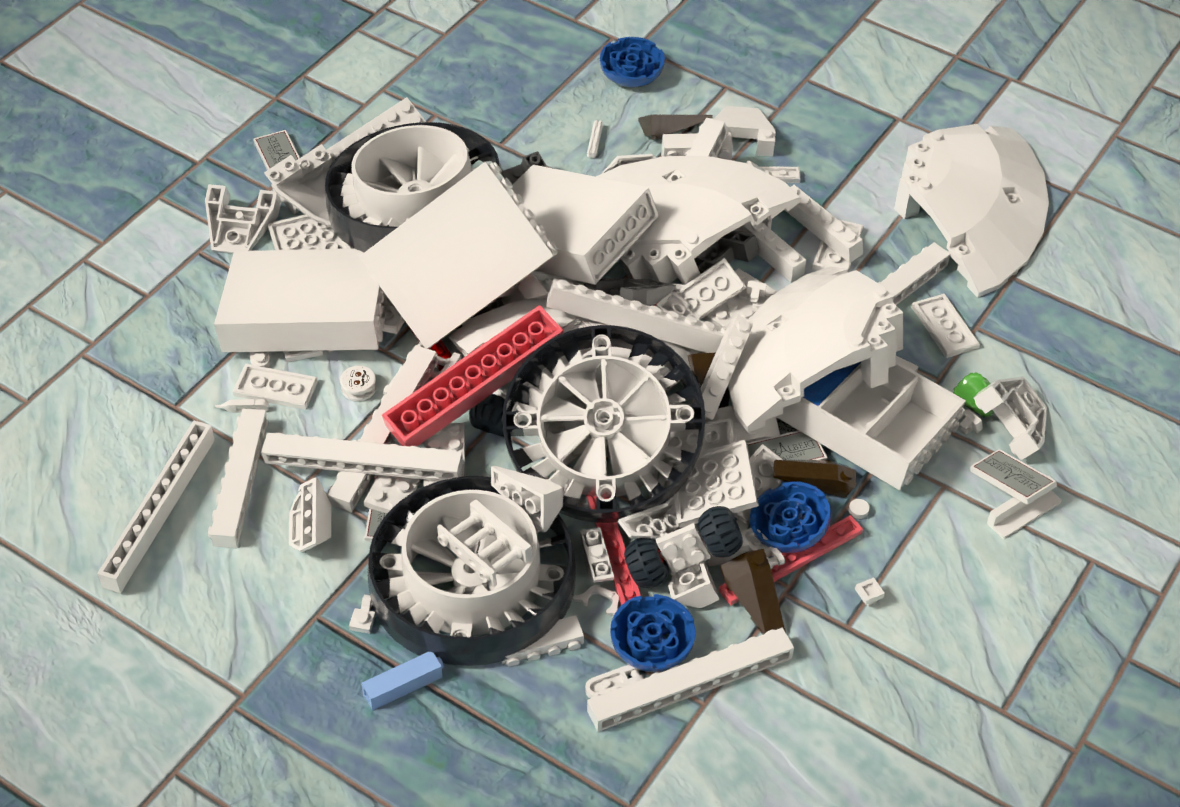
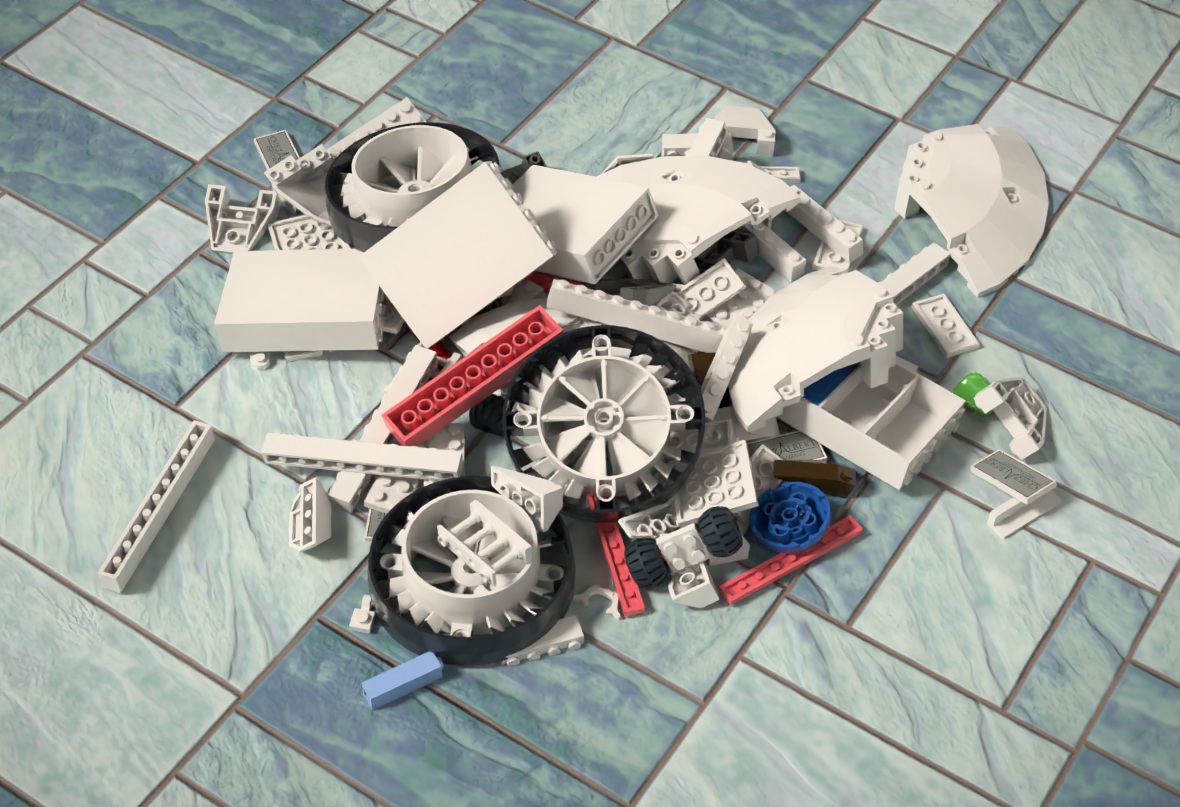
(236, 406): white piece -> none
(238, 478): white brick -> none
(275, 386): white tile -> none
(358, 383): white head -> none
(538, 284): white wedge -> none
(595, 138): white axle -> none
(596, 555): white slope -> none
(612, 679): white plate -> none
(632, 61): blue brick -> none
(650, 620): blue brick -> none
(666, 124): dark brown wedge -> none
(689, 679): white brick -> none
(754, 586): dark brown wedge -> none
(755, 544): white plate -> none
(756, 290): white tile -> none
(858, 508): white tile -> none
(869, 591): white tile -> none
(971, 422): white tile -> none

